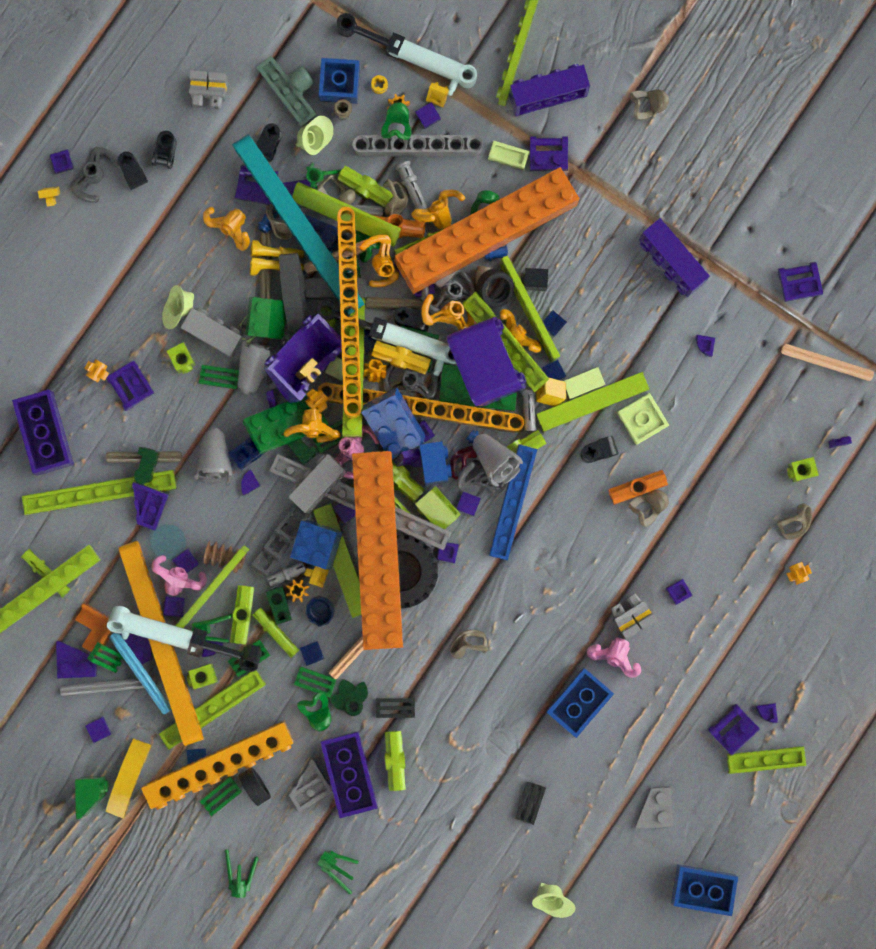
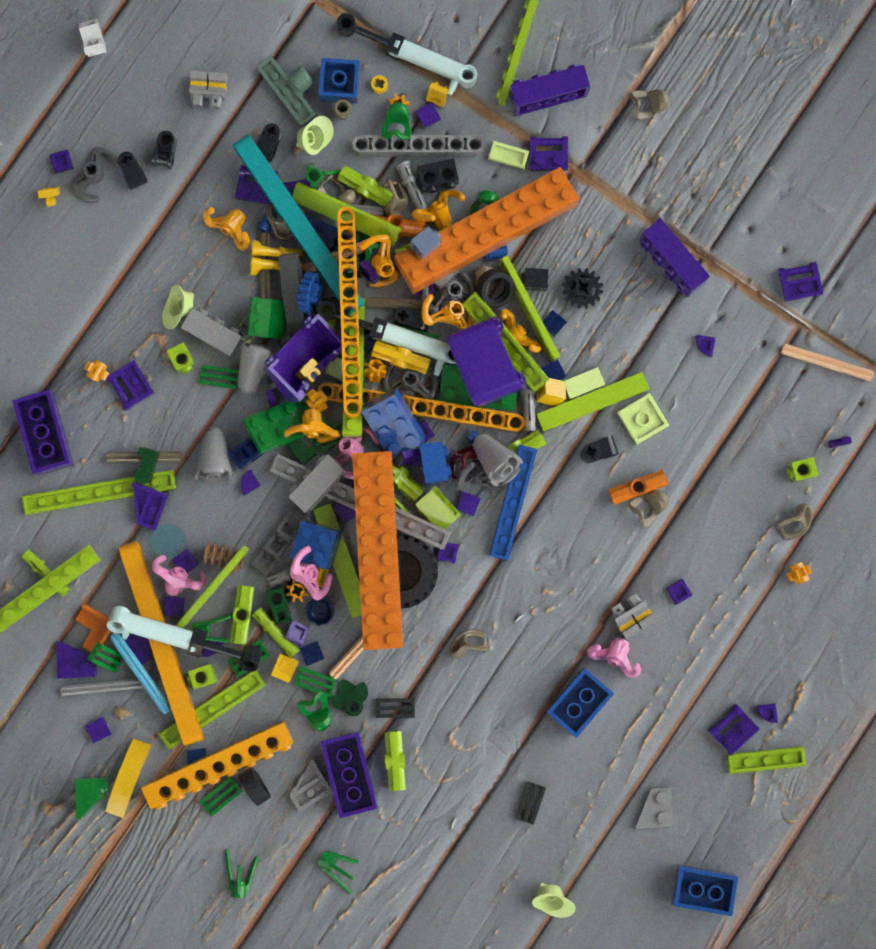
(92, 38): none -> white brick
(284, 668): none -> yellow panel
(296, 633): none -> tile
(308, 574): none -> bright pink piece
(309, 292): none -> blue gear
(369, 272): none -> dark purple tile
(426, 242): none -> sand blue brick
(436, 170): none -> black brick
(587, 295): none -> black gear

